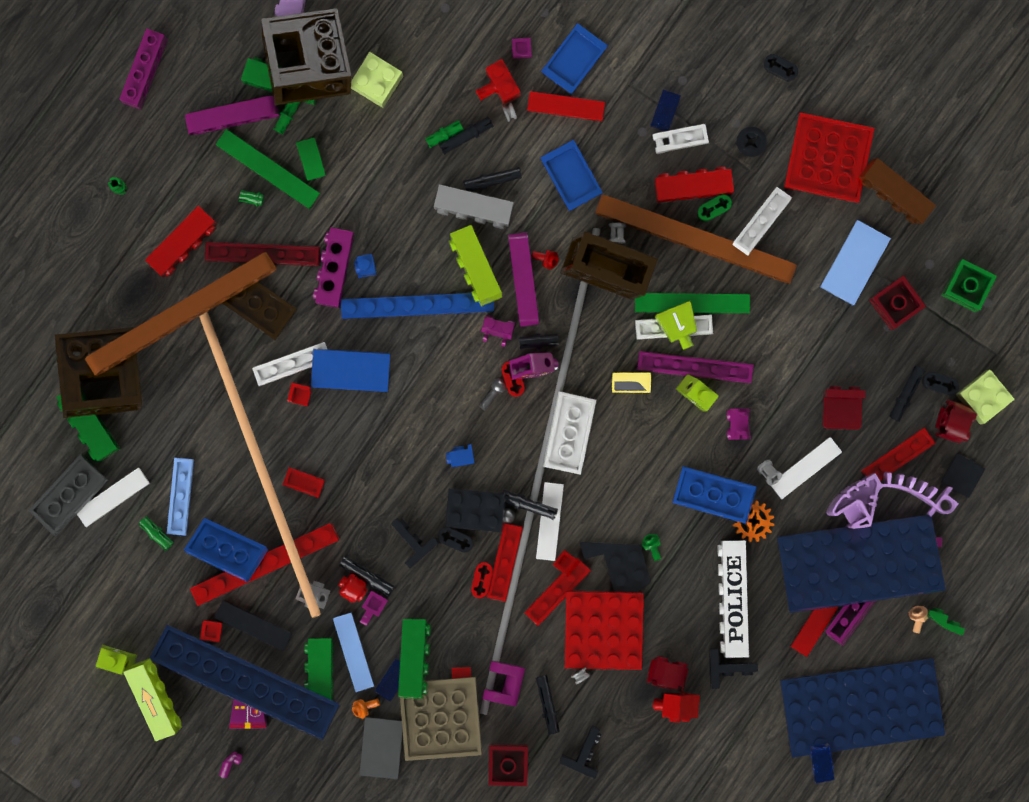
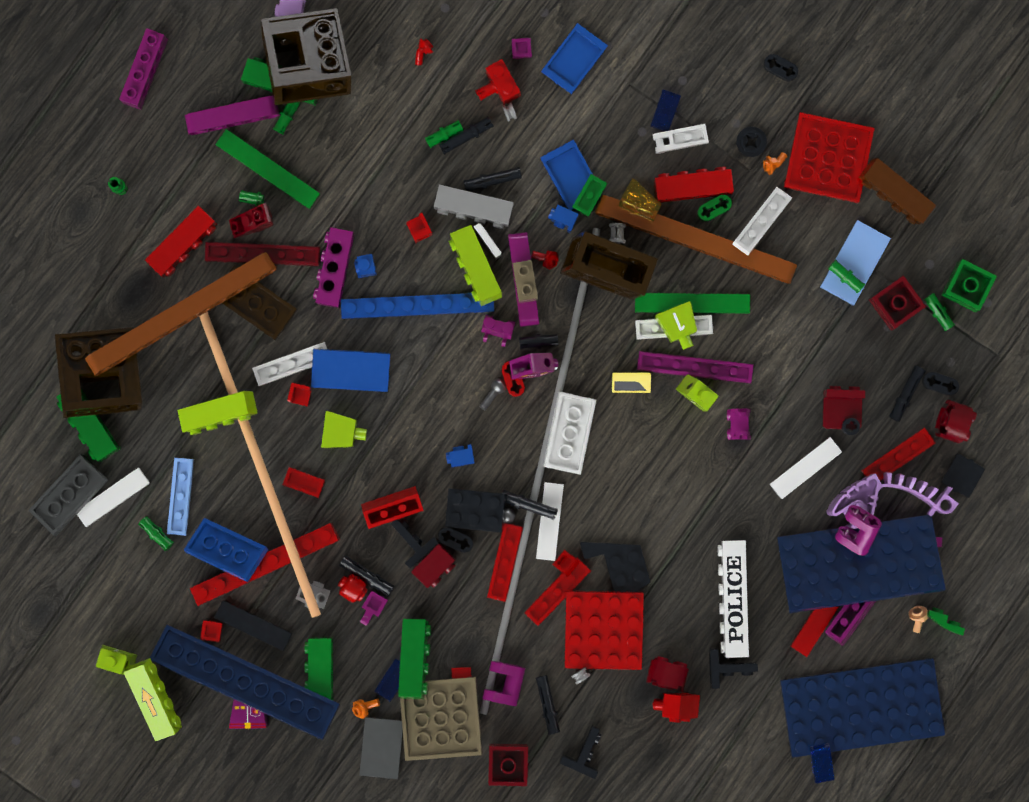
(217, 412): none -> lime brick
(228, 762): magenta arm -> none
(251, 221): none -> dark red slope
(310, 158): green slope -> none
(341, 431): none -> lime torso
(353, 652): light blue tile -> none
(376, 80): yellowish green brick -> none
(392, 507): none -> red brick
(419, 228): none -> red panel
(424, 47): none -> red plate
(433, 566): none -> dark red brick
(486, 581): red beam -> none
(487, 241): none -> white tile
(525, 281): none -> dark tan brick
(563, 218): none -> blue brick
(566, 106): red tile -> none
(589, 195): none -> green plate
(639, 201): none -> clear yellow wing
(652, 544): green plate -> none
(714, 494): blue tile -> none
(761, 522): orange gear -> none
(769, 472): light grey bush -> none
(771, 164): none -> orange plate
(846, 276): none -> green pin
(853, 431): none -> black bush
(860, 541): none -> magenta connector
(939, 312): none -> green pin
(985, 396): yellowish green brick -> none

